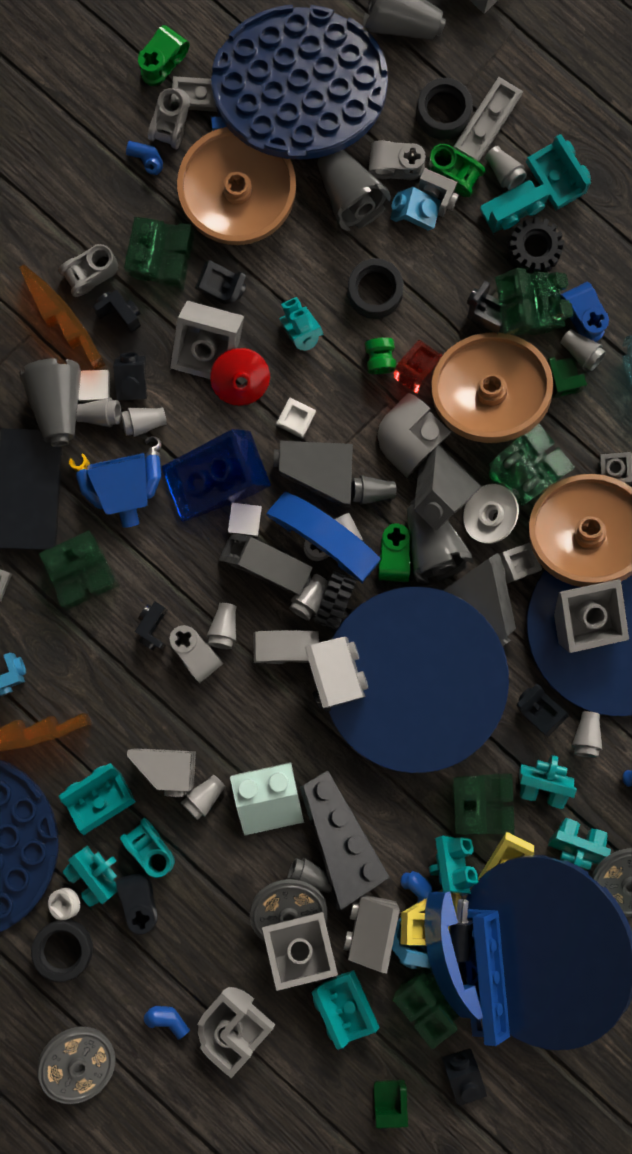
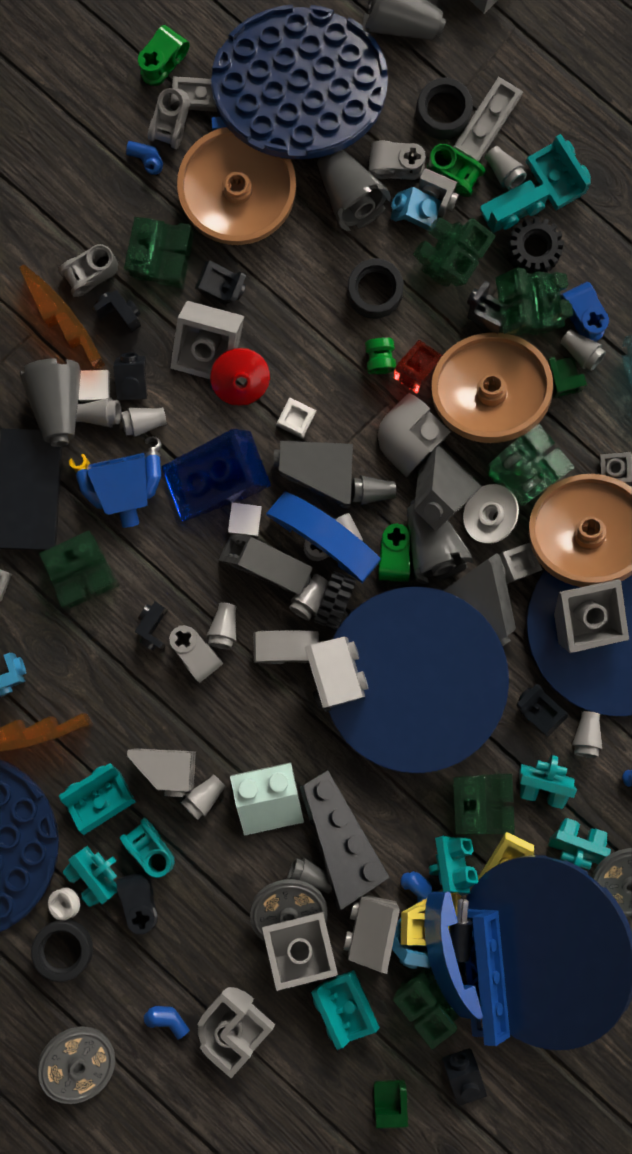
(300, 325): teal hips -> none
(456, 251): none -> clear green hips

